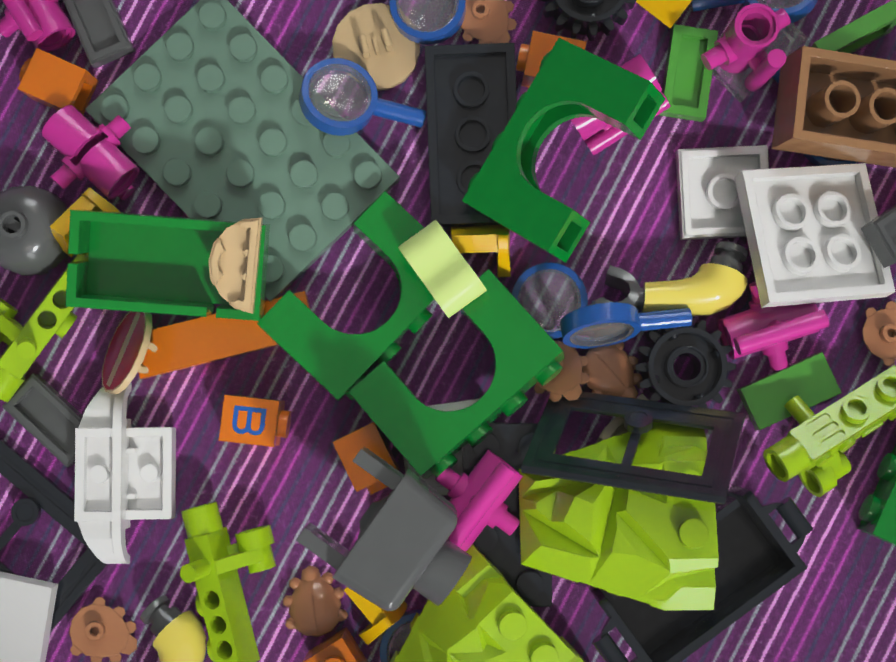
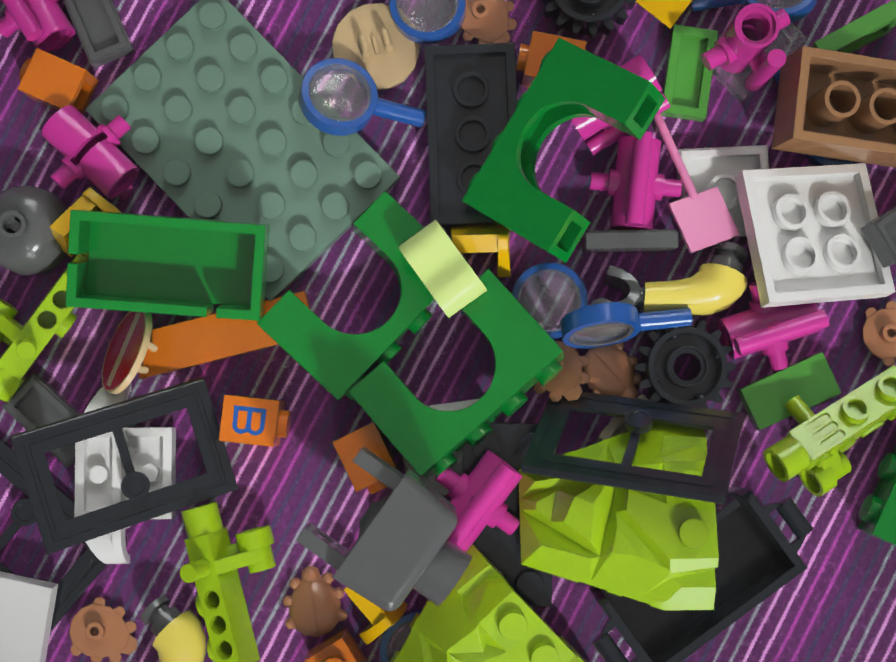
(142, 504): none -> black door
(236, 263): tan tile -> none
(629, 241): none -> dark grey tile
(635, 183): none -> dark pink pin
(703, 215): none -> bright pink piece

